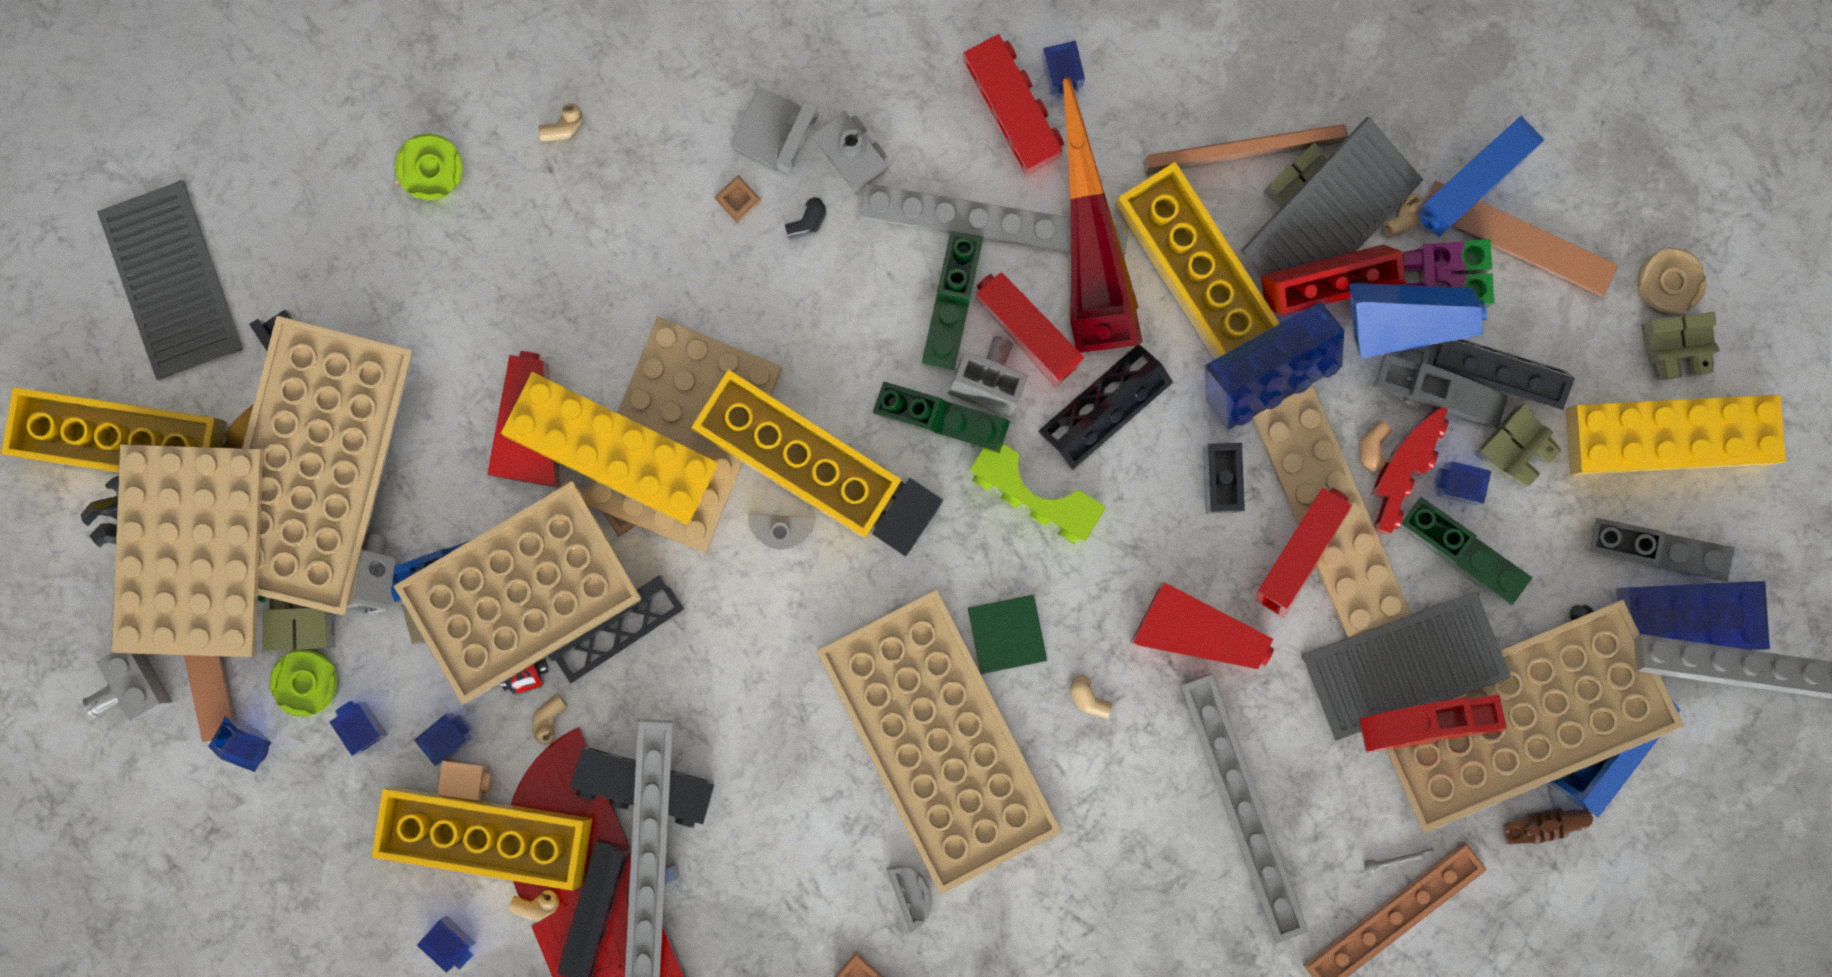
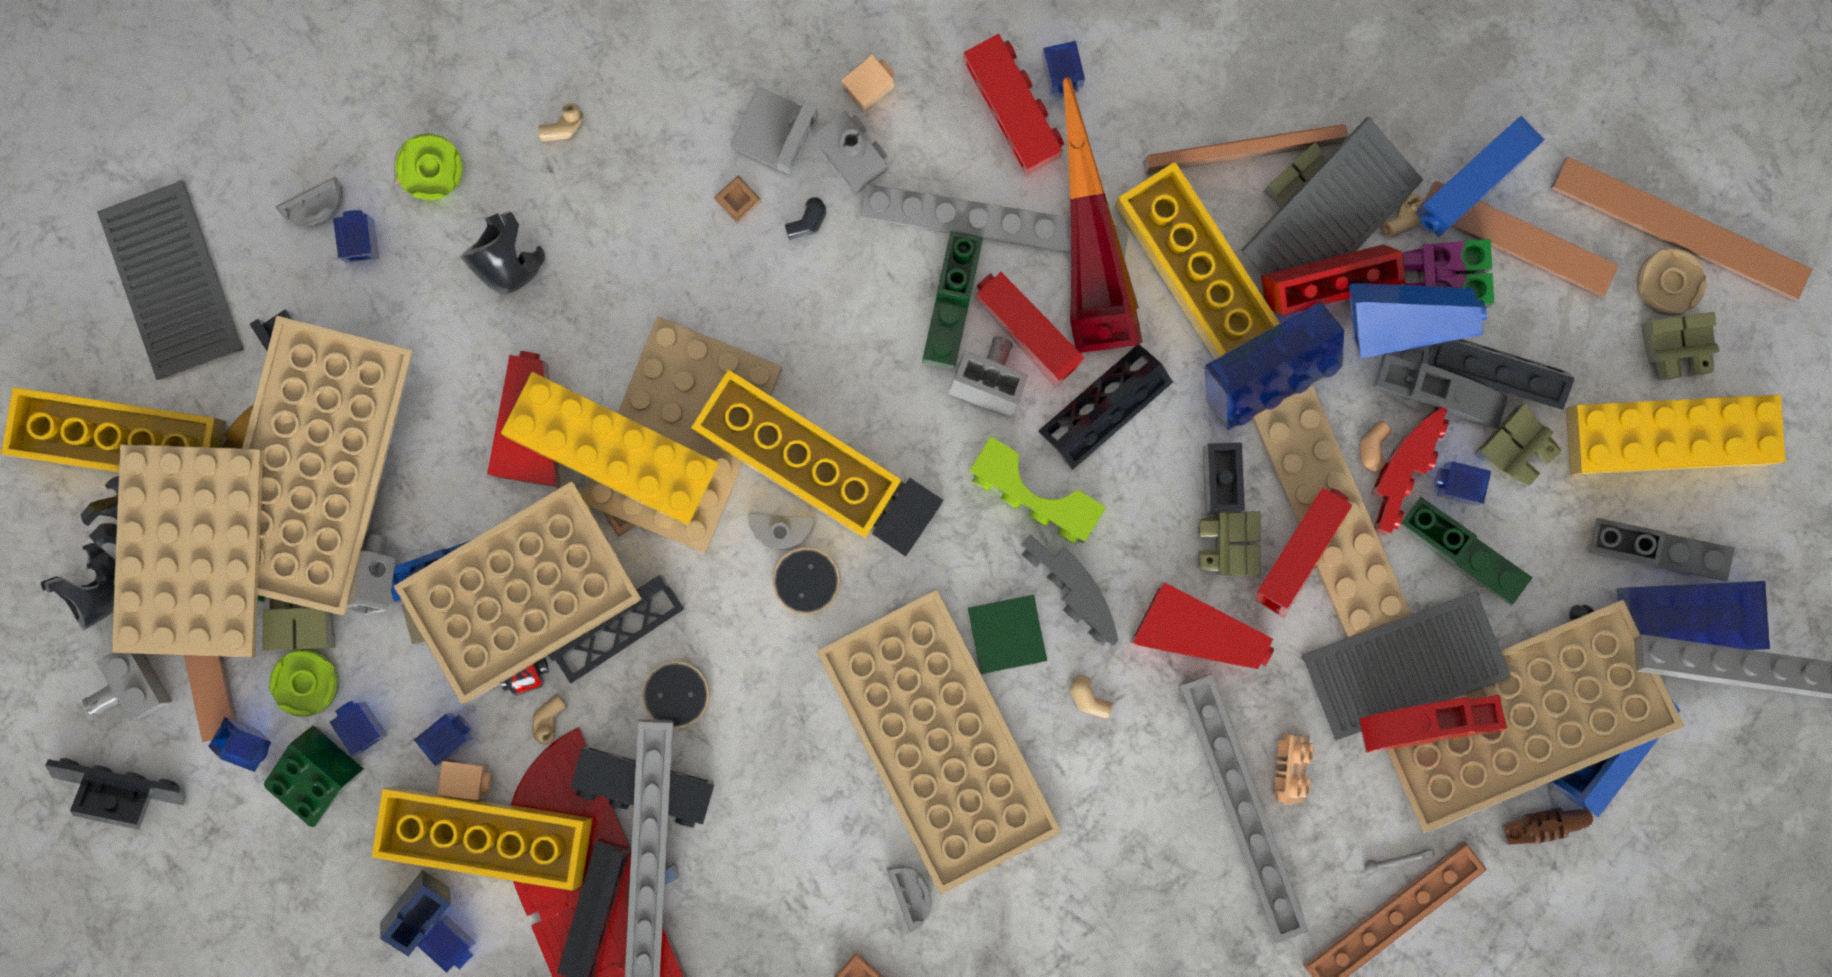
(91, 601): none -> black piece
(111, 795): none -> black bracket
(311, 775): none -> dark green bracket
(312, 205): none -> light grey plate
(355, 237): none -> clear blue brick
(415, 913): none -> dark blue brick
(495, 258): none -> black piece
(537, 908): tan arm -> none
(676, 694): none -> black tile
(806, 581): none -> black tile
(869, 82): none -> light nougat brick
(941, 417): dark green slope -> none
(1084, 598): none -> dark grey slope
(1232, 528): none -> olive hips
(1296, 784): none -> light nougat hinge
(1681, 228): none -> nougat tile

